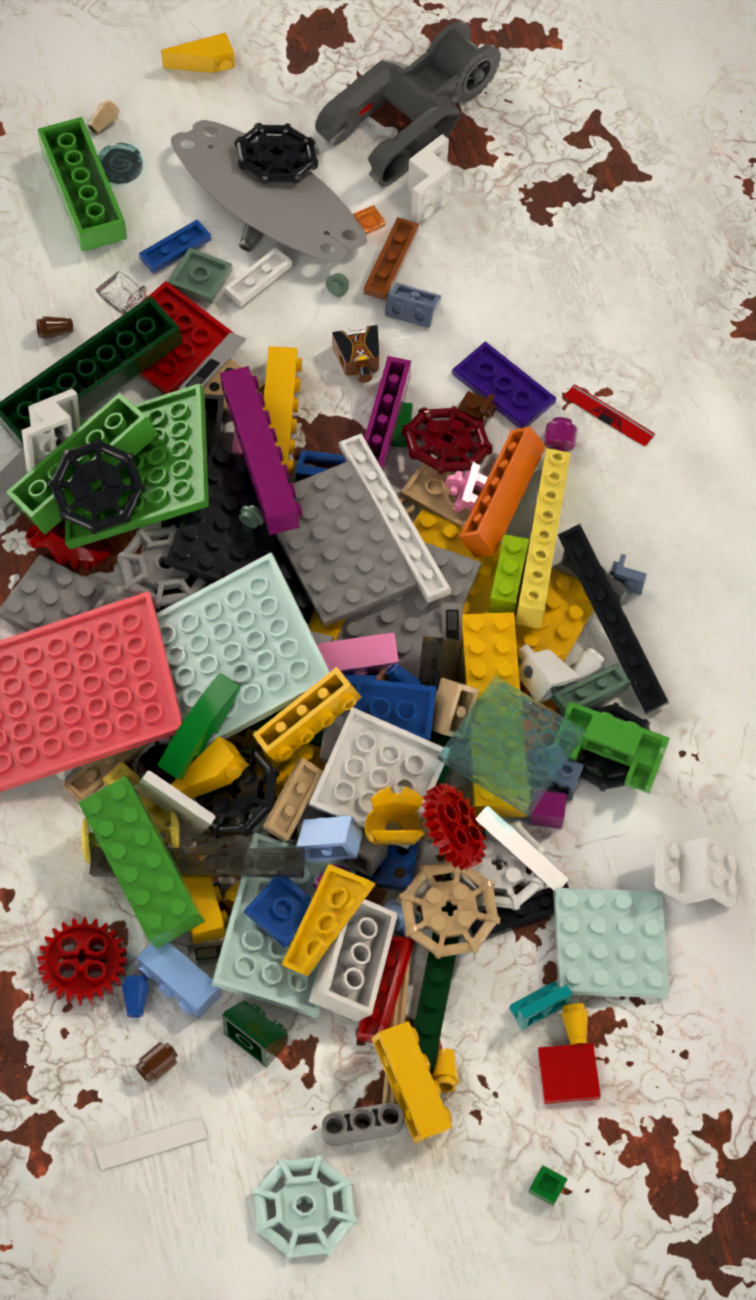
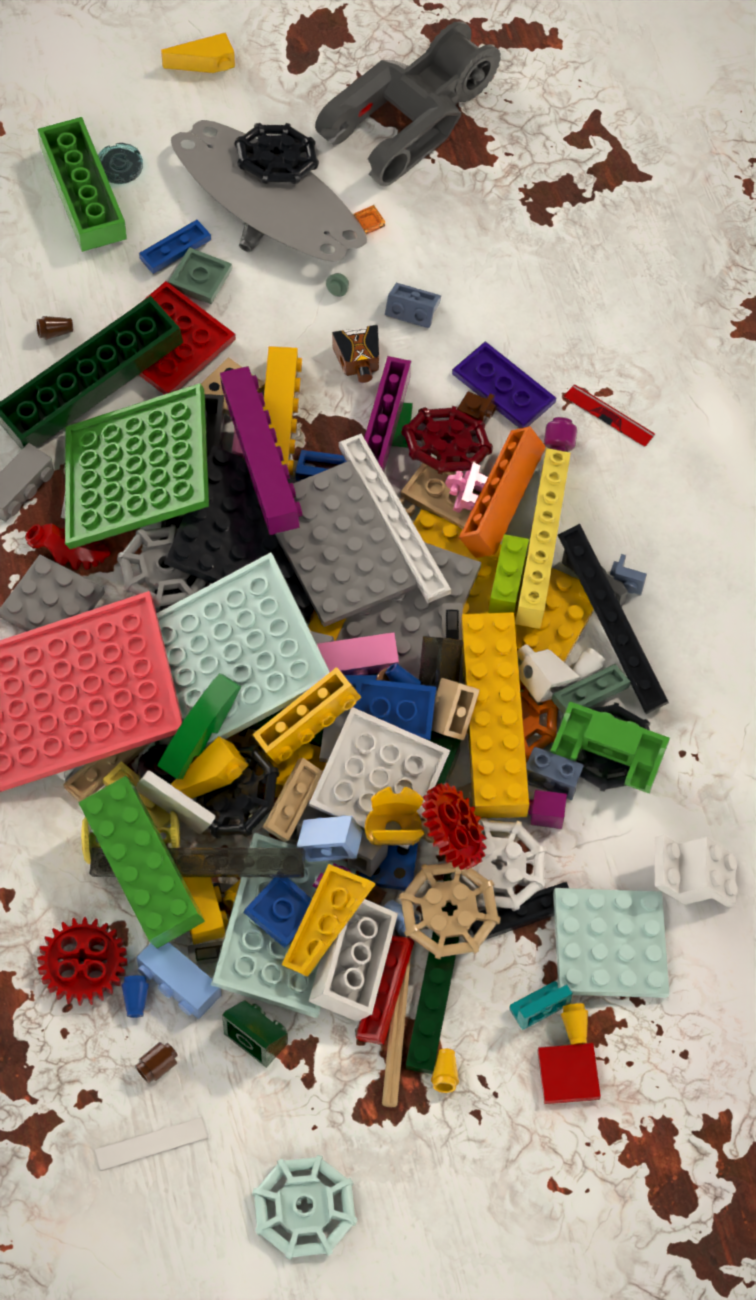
(51, 424): white bracket -> none
(101, 500): black plate -> none
(103, 116): tan cone -> none
(116, 424): bright green brick -> none
(121, 292): clear piece -> none
(215, 360): light grey sticker -> none
(251, 516): sand green plate -> none
(258, 277): white plate -> none
(372, 1114): light grey beam -> none
(391, 258): dark orange plate -> none
(412, 1082): yellow brick -> none
(429, 179): white bracket -> none
(512, 745): clear light blue plate -> none
(521, 848): white sticker -> none
(547, 1185): green plate -> none

